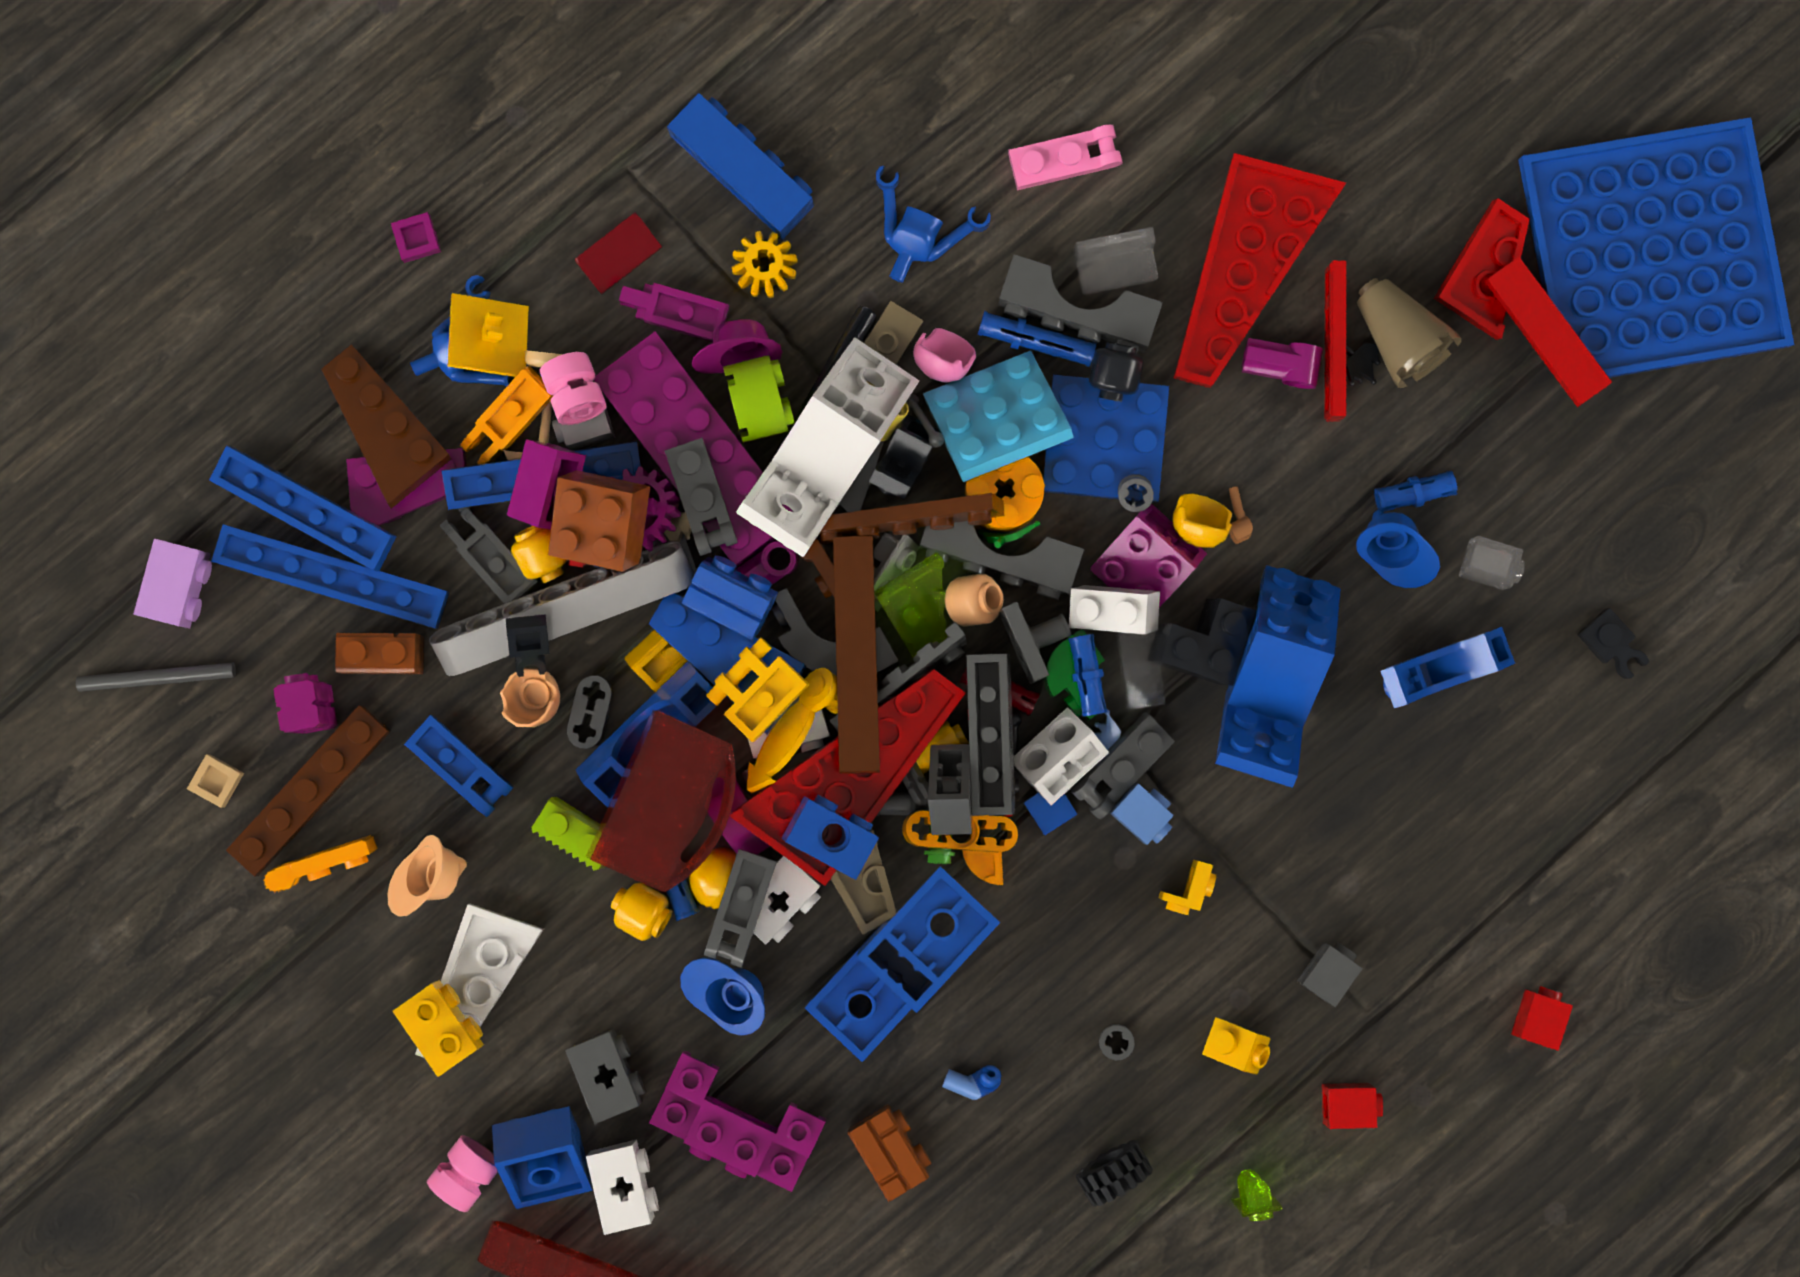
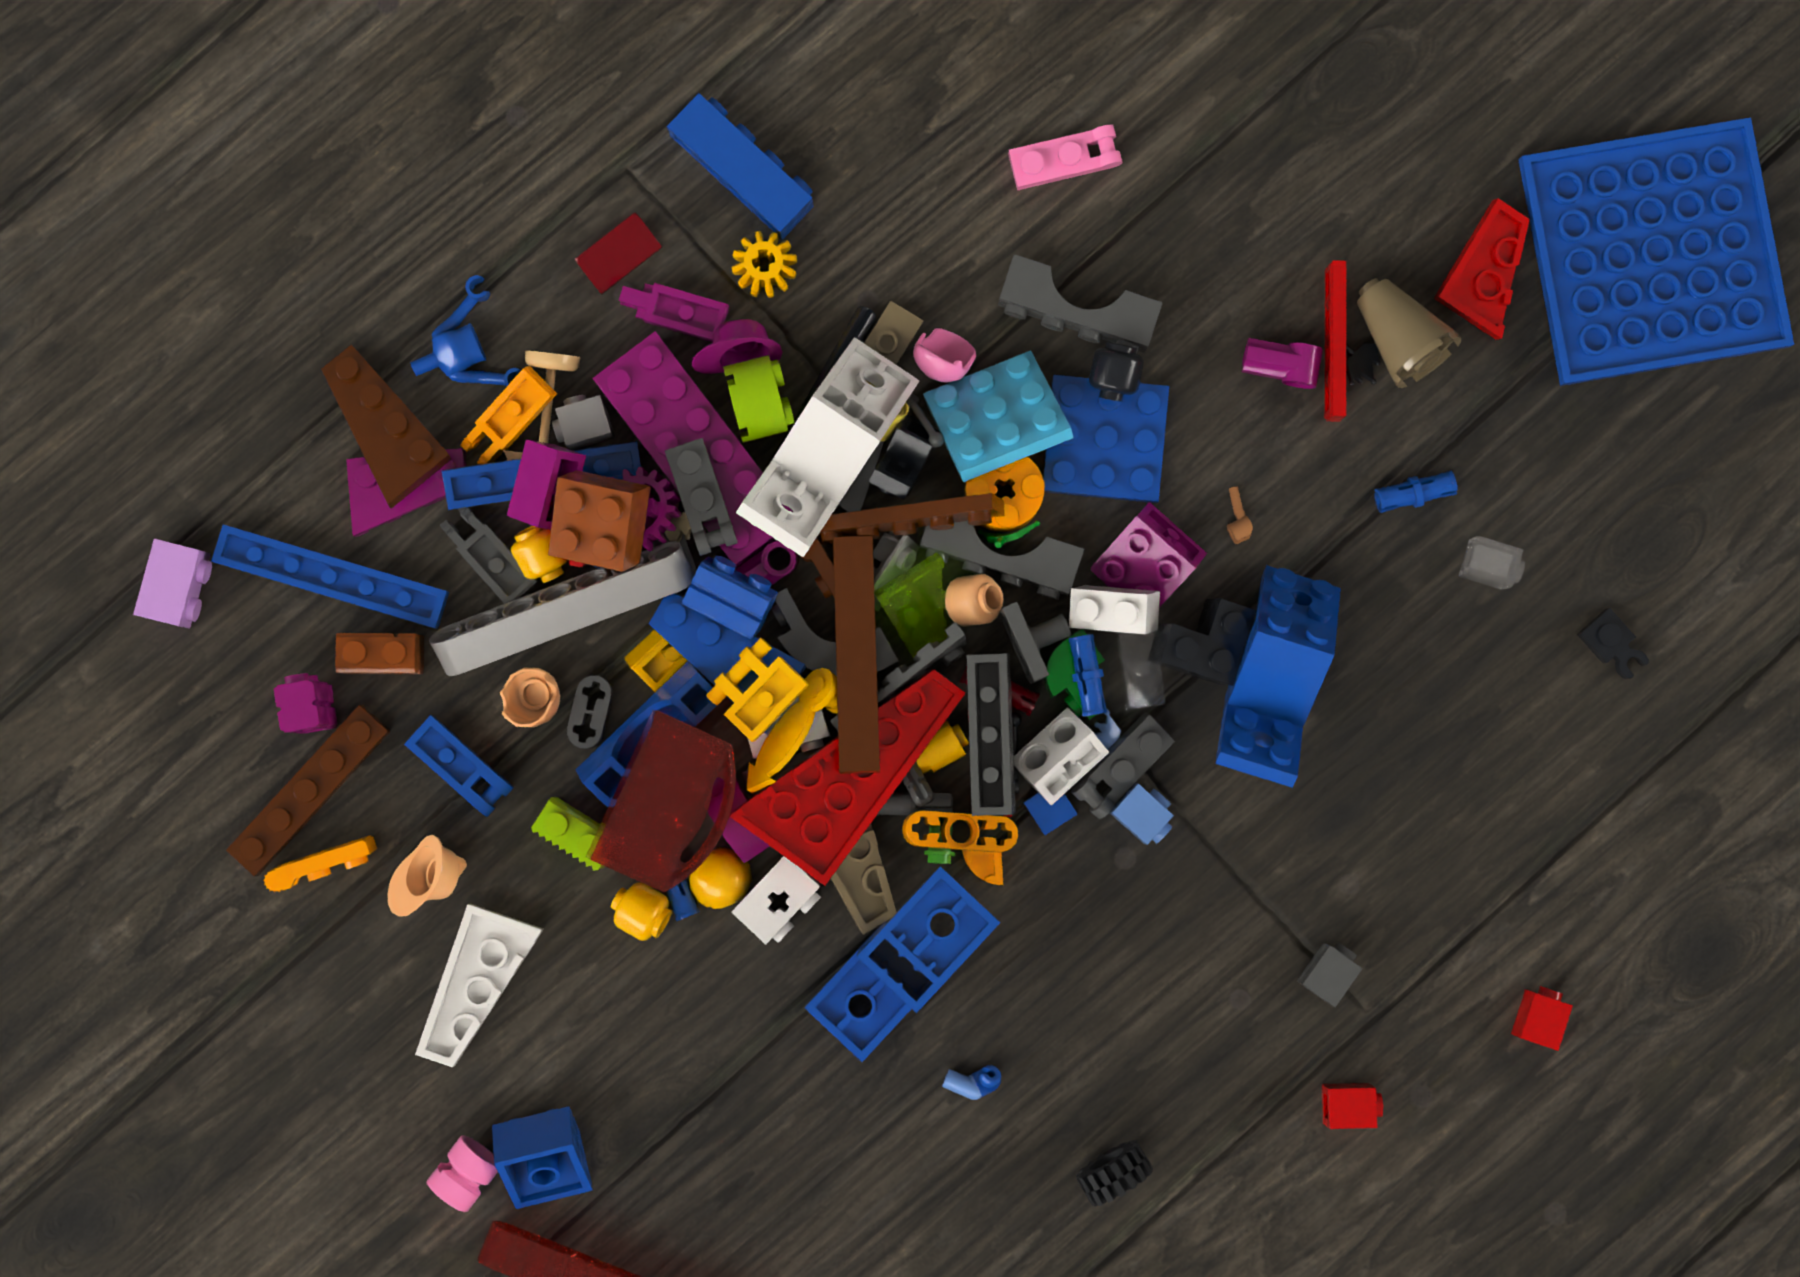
(155, 677): dark grey bar -> none
(215, 781): tan plate -> none
(302, 508): blue plate -> none
(415, 237): magenta plate -> none
(439, 1027): yellow brick -> none
(487, 335): yellow piece -> none
(528, 642): black plate -> none
(572, 387): bright pink wheel -> none
(601, 1096): dark grey brick -> none
(615, 1208): white brick -> none
(725, 994): blue piece -> none
(731, 1134): magenta bracket -> none
(740, 906): dark grey plate -> none
(848, 853): blue brick -> none
(889, 1152): dark orange brick -> none
(917, 231): blue piece -> none
(950, 789): dark grey brick -> none
(992, 324): blue pin -> none
(1107, 1050): dark grey bush -> none
(1116, 261): clear panel -> none
(1123, 492): dark grey bush -> none
(1199, 884): yellow bracket -> none
(1201, 520): yellow hair -> none
(1237, 1046): yellow bracket -> none
(1255, 239): red wing -> none
(1255, 1197): clear neon green hinge -> none
(1398, 550): blue piece -> none
(1447, 667): blue arch -> none
(1548, 331): red tile -> none

